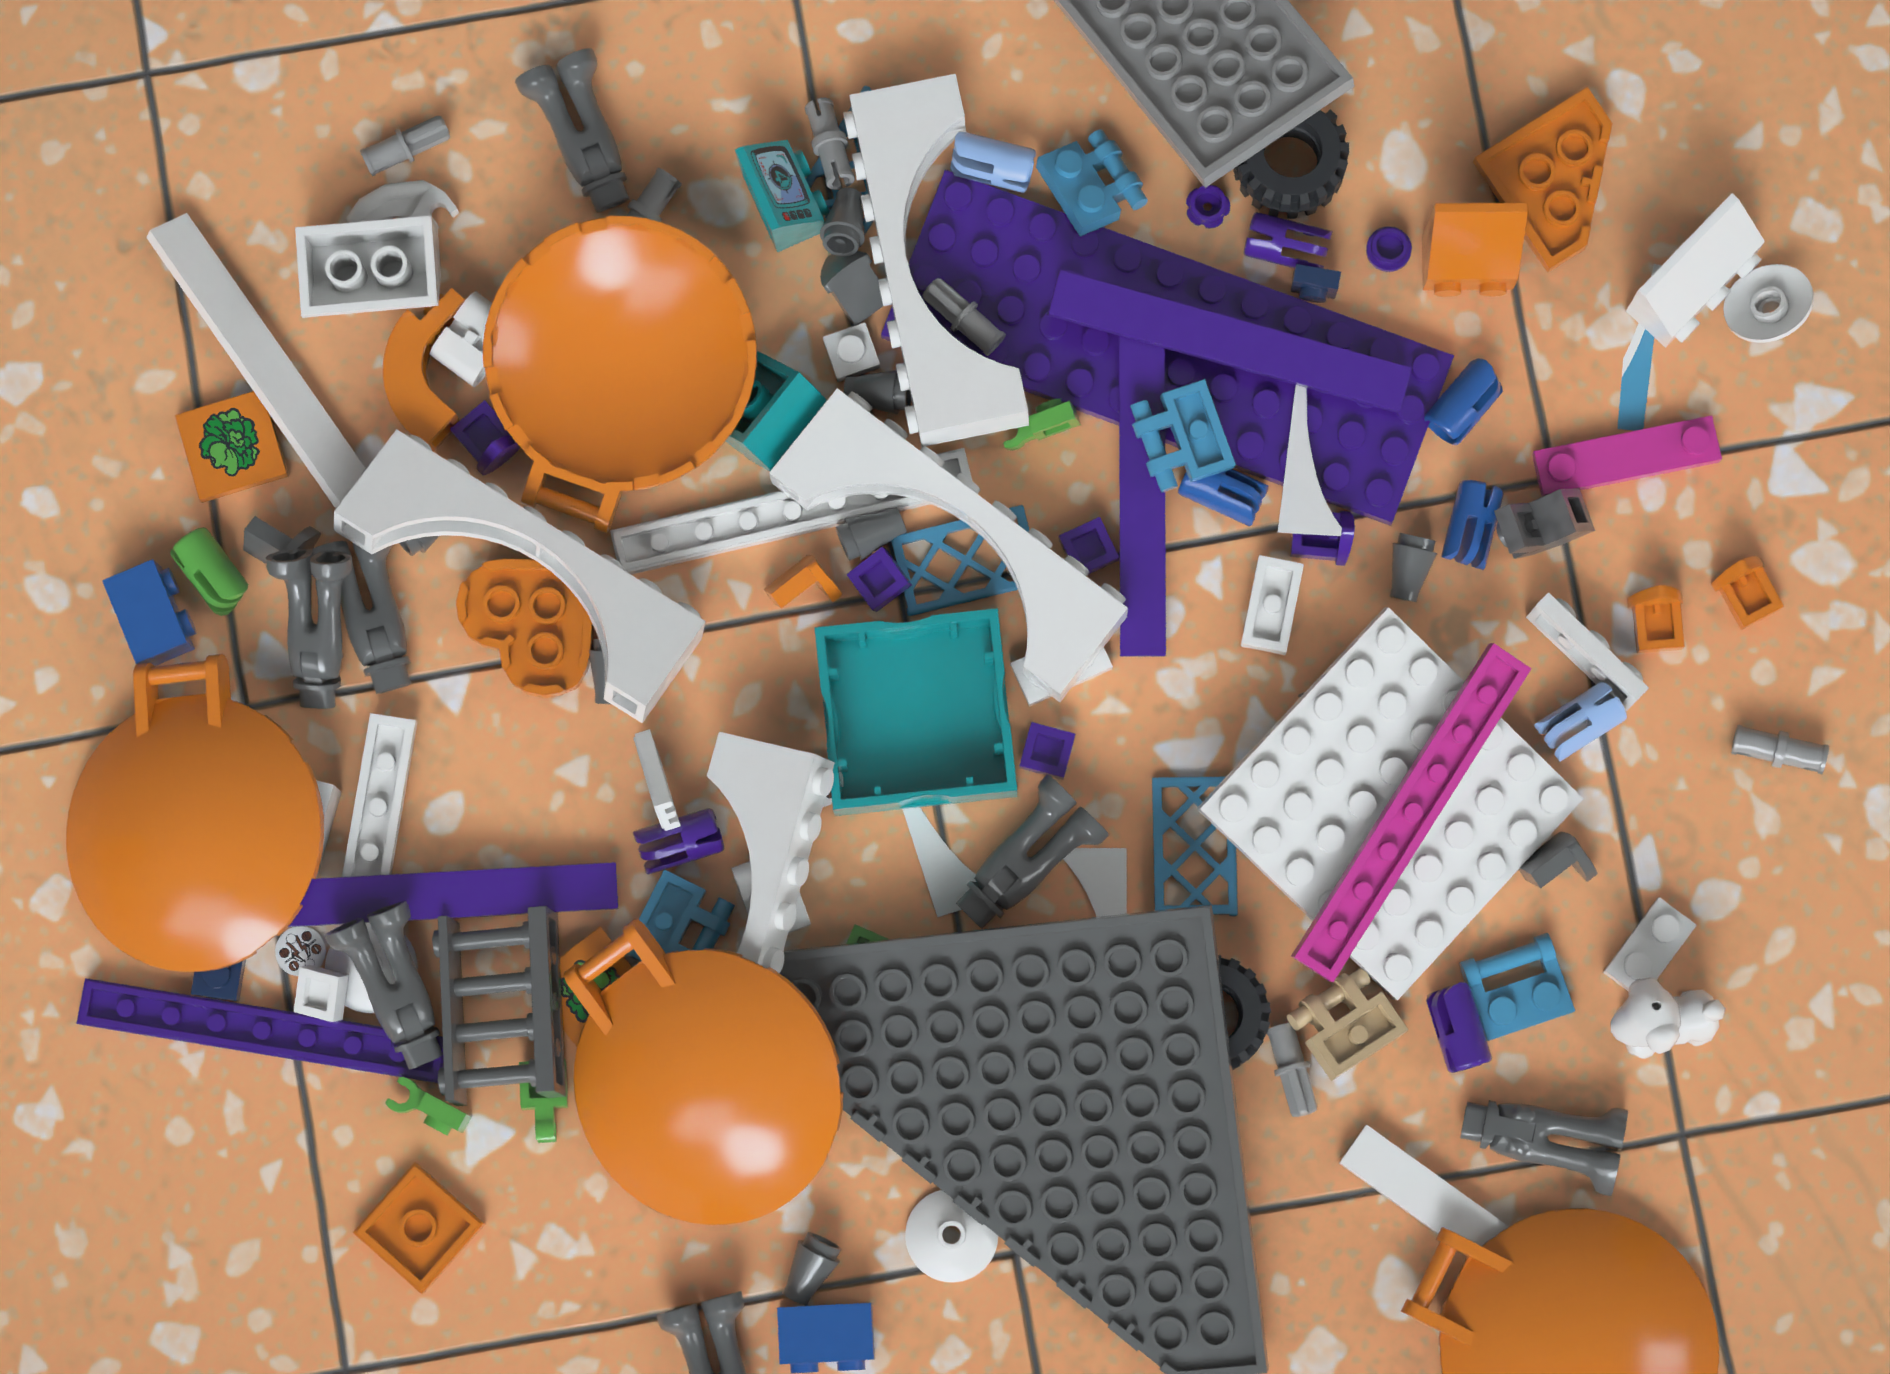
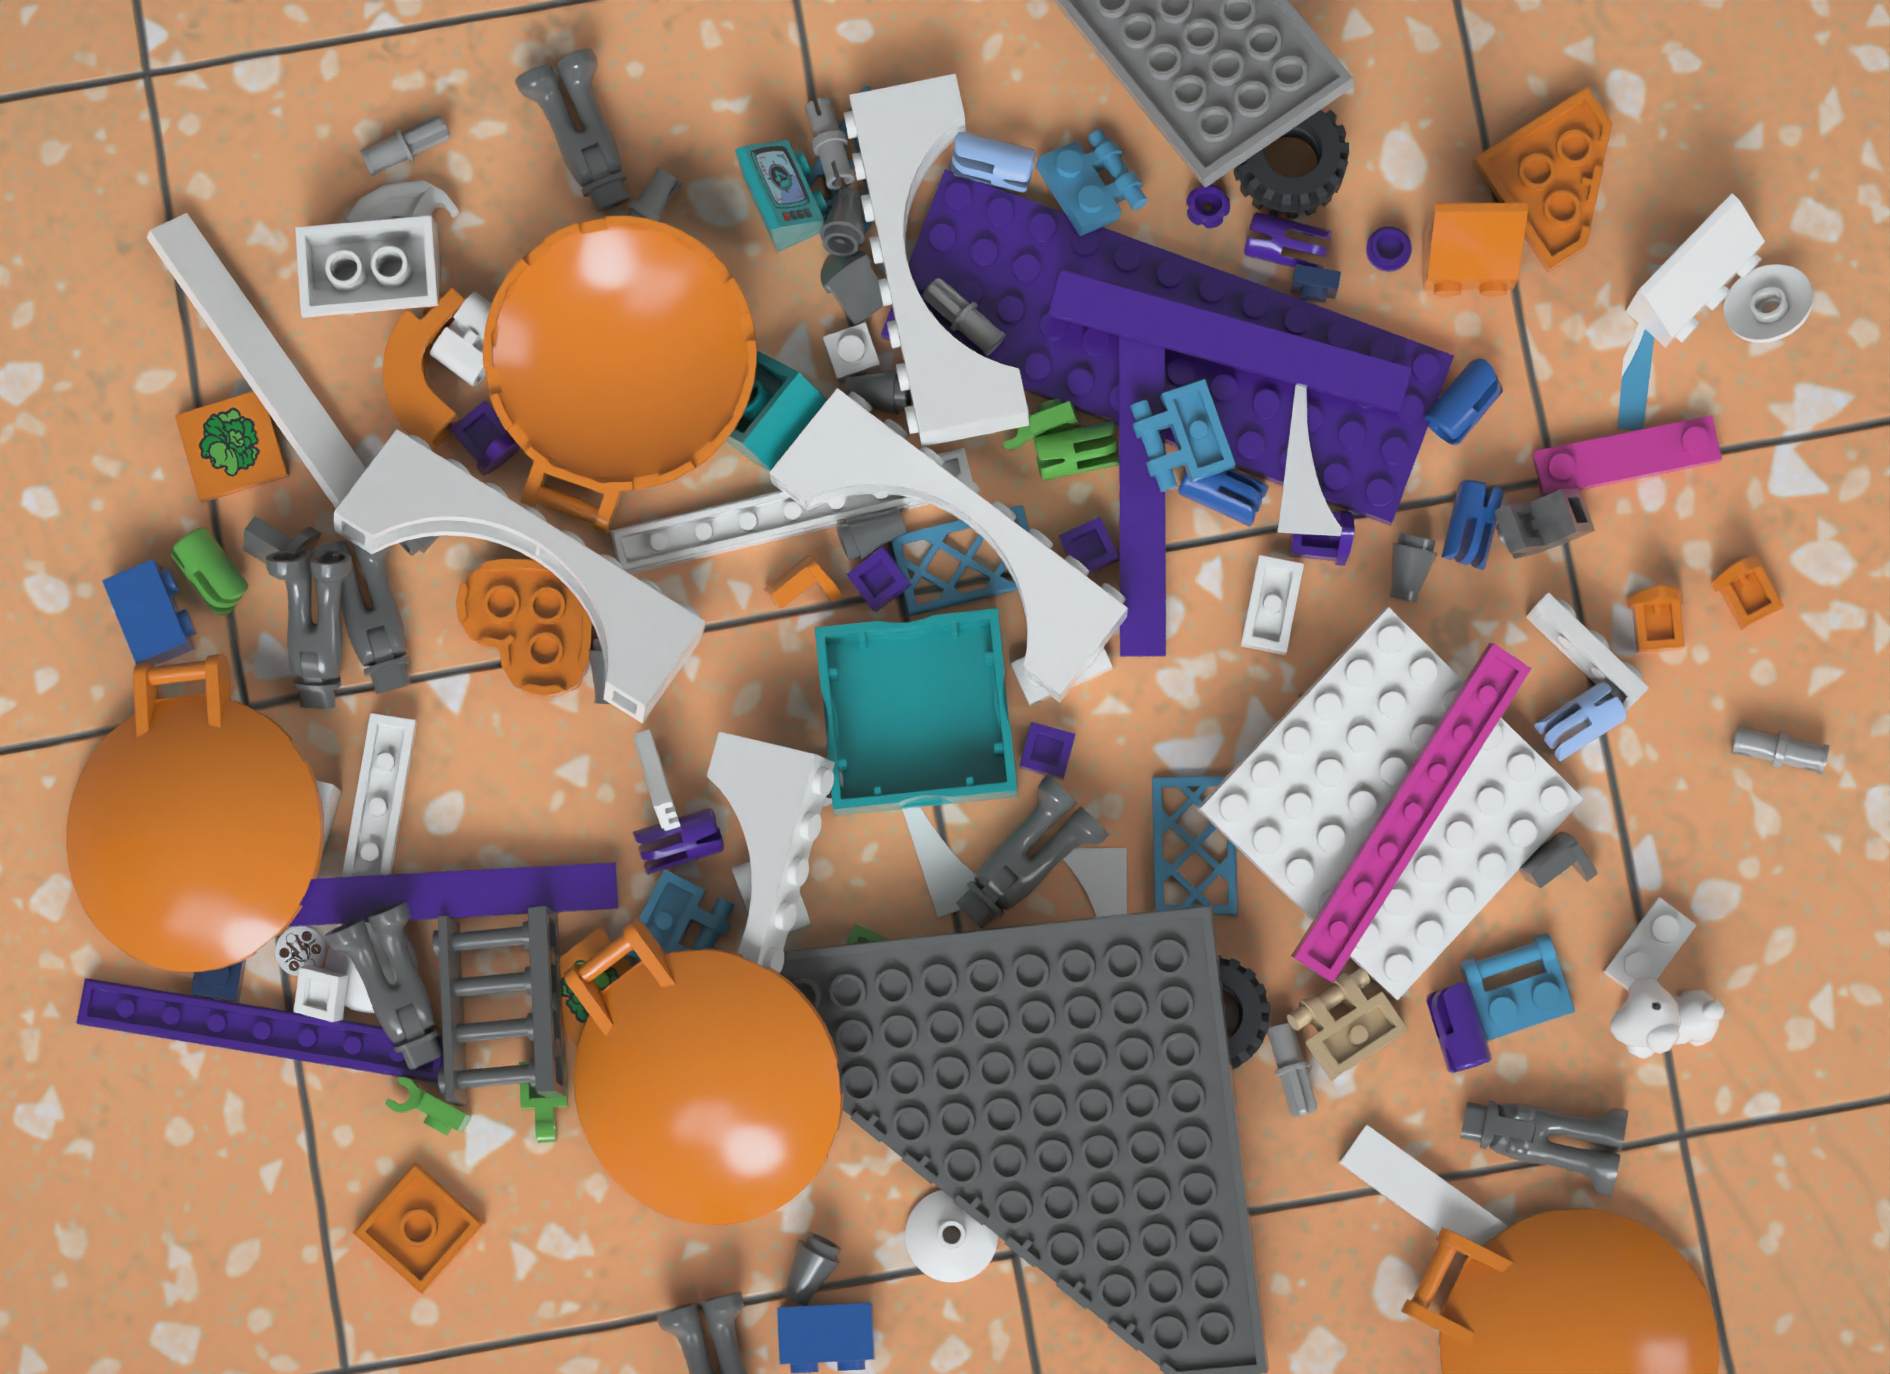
(1076, 450): none -> bright green arm

